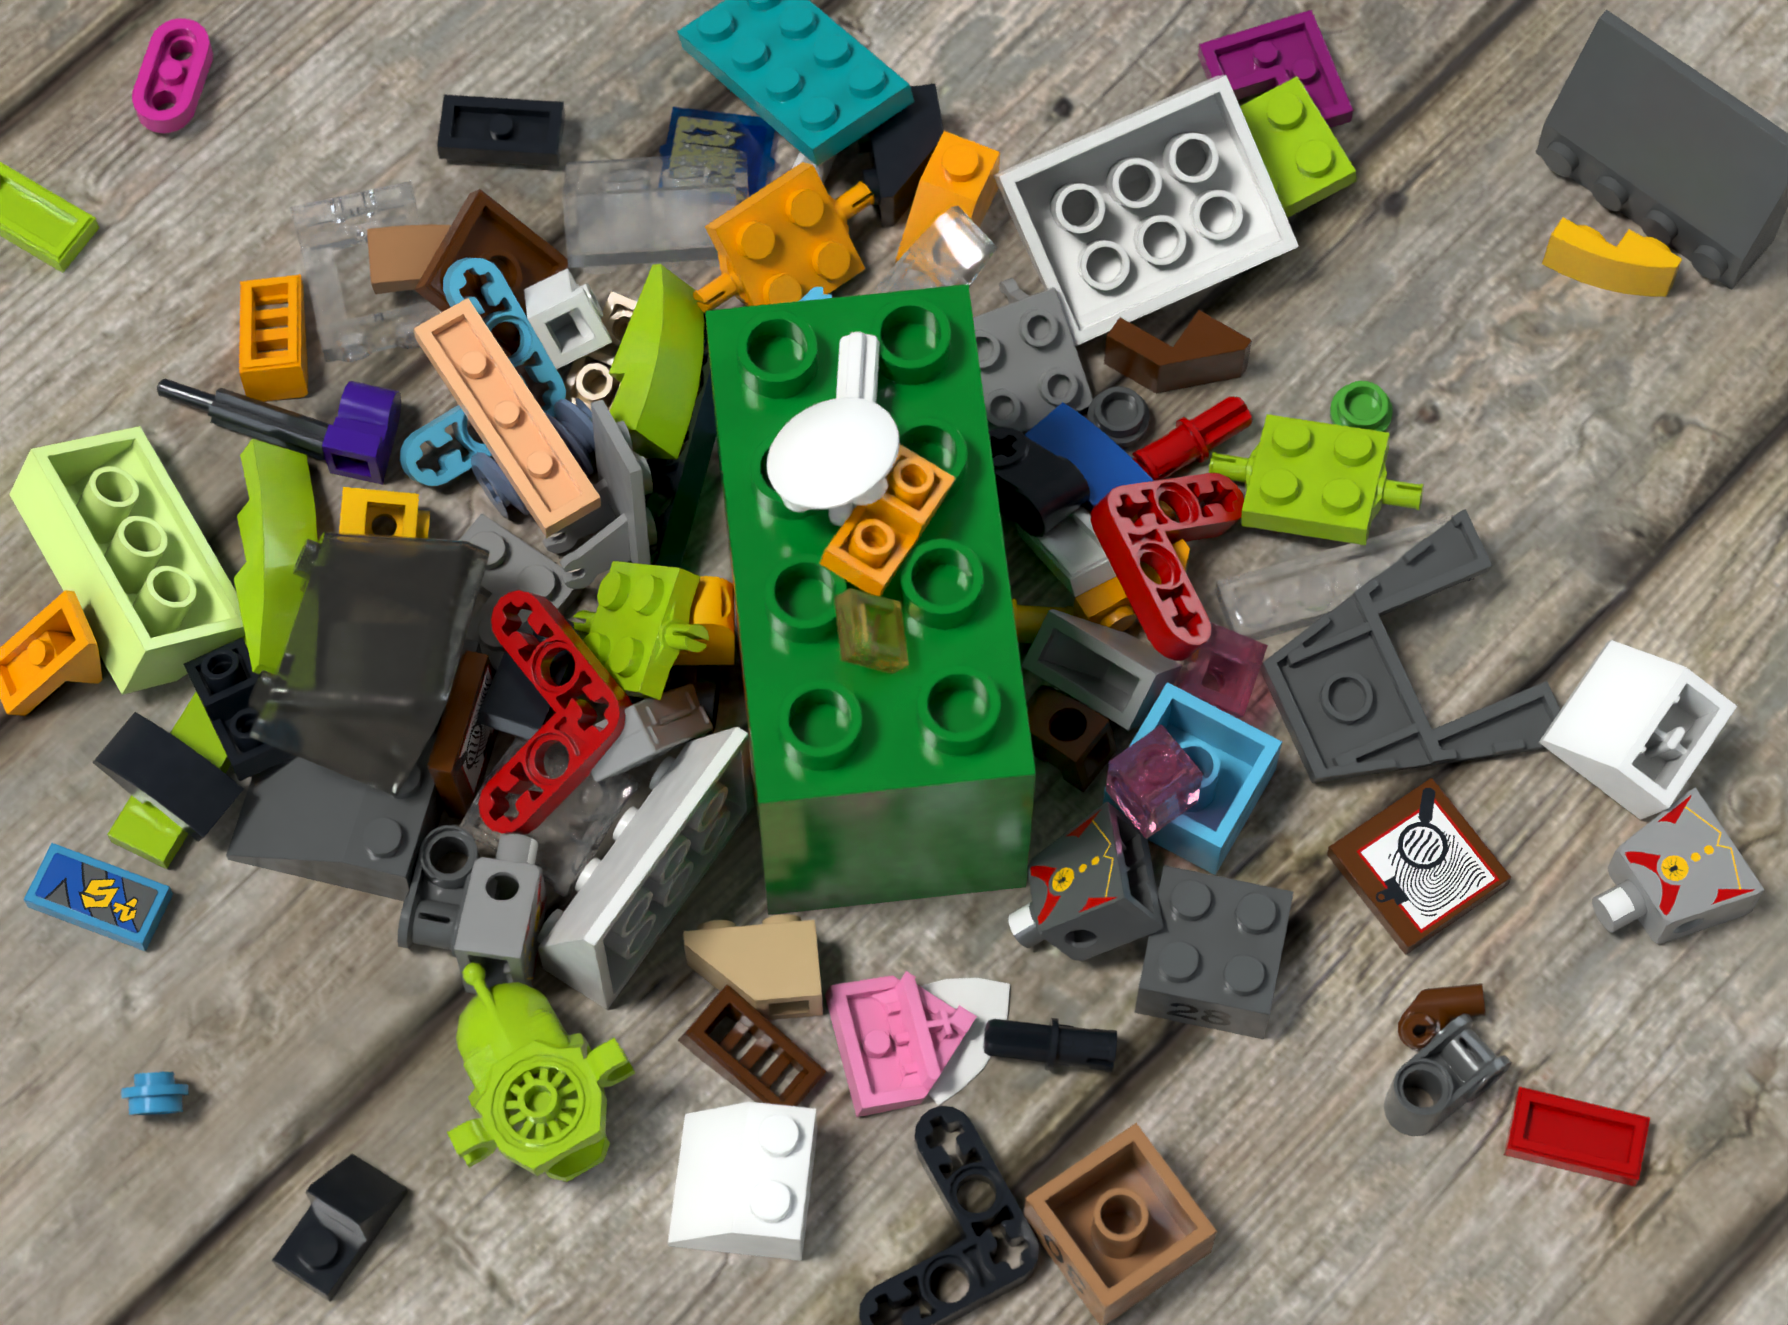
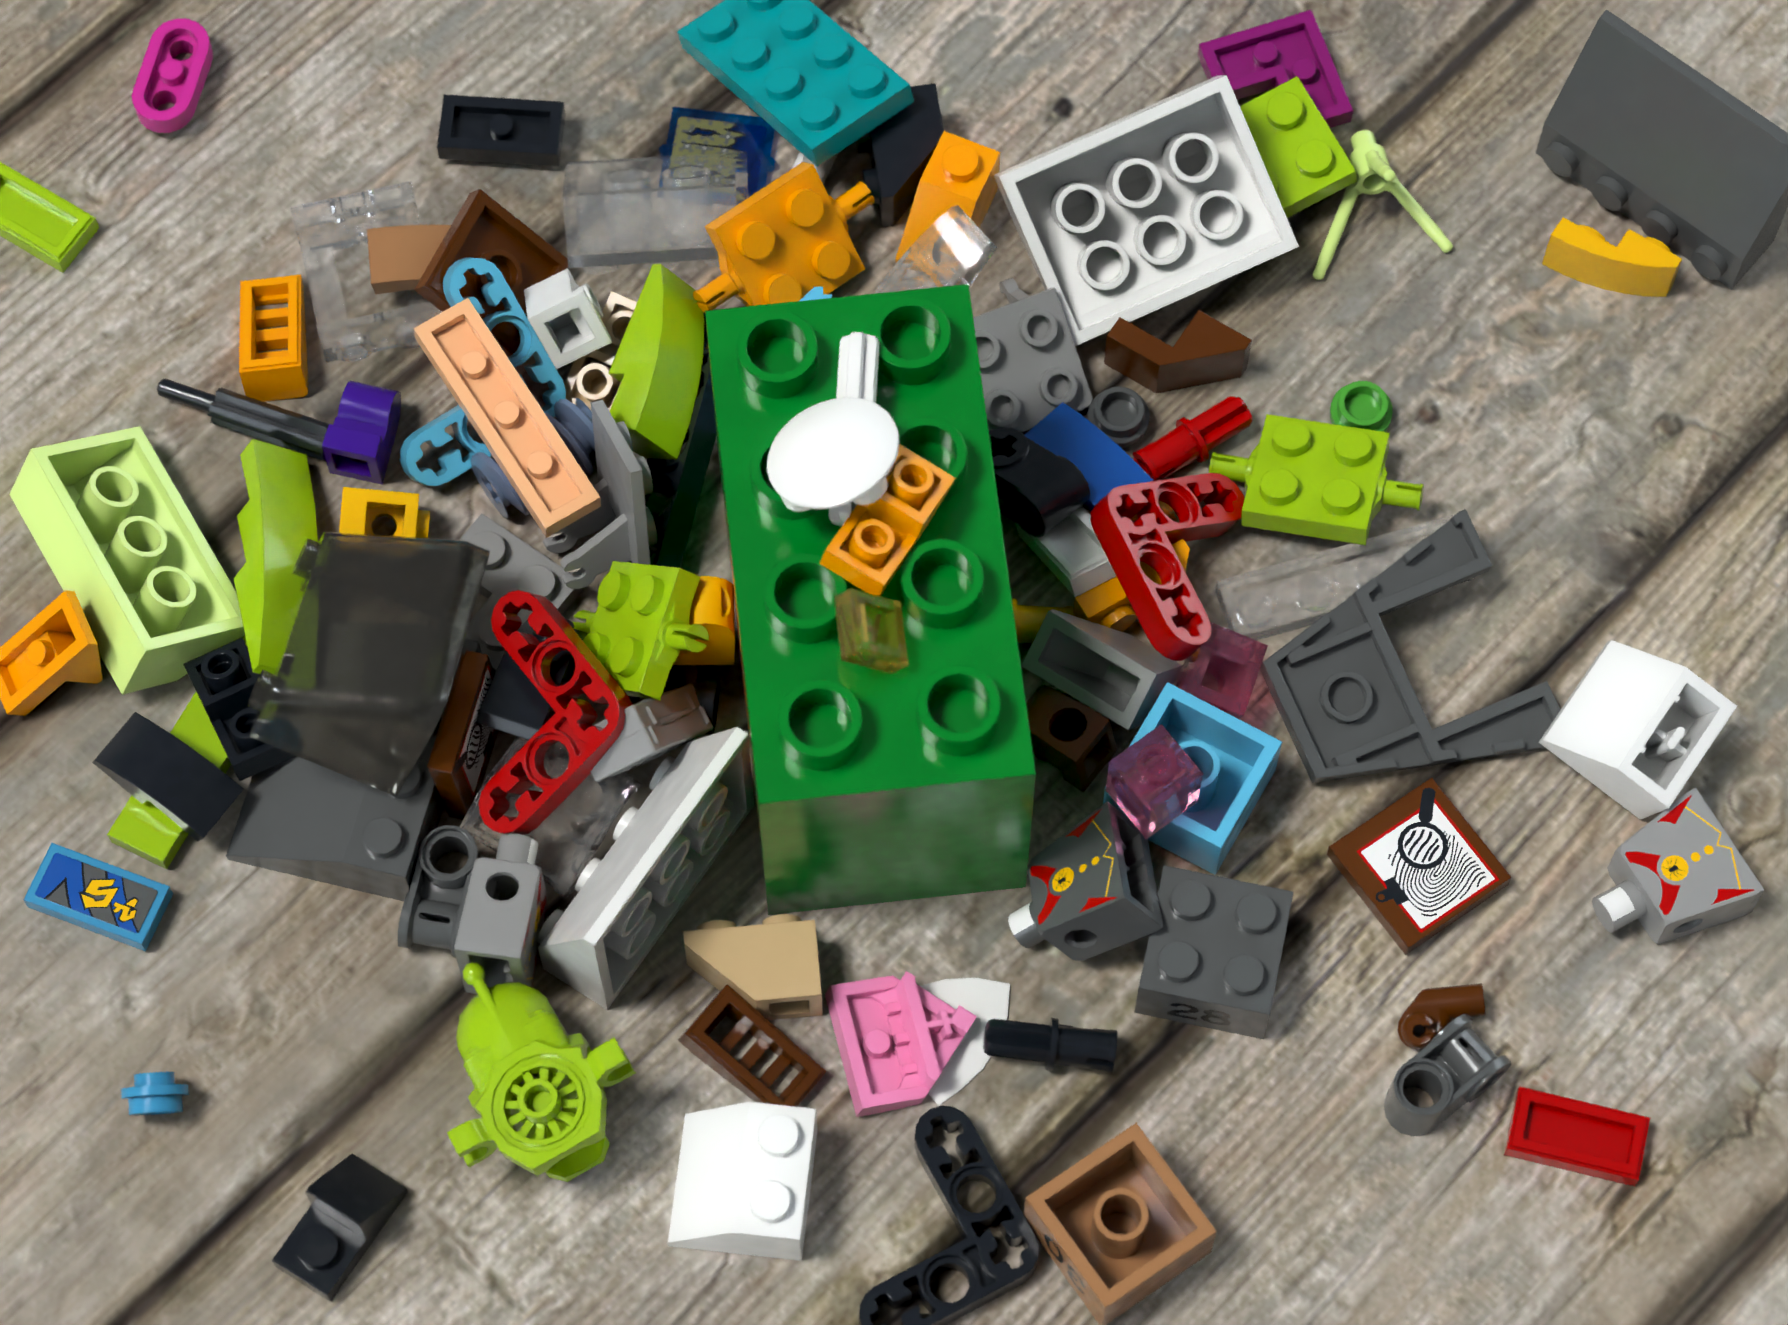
(1373, 177): none -> yellowish green plant

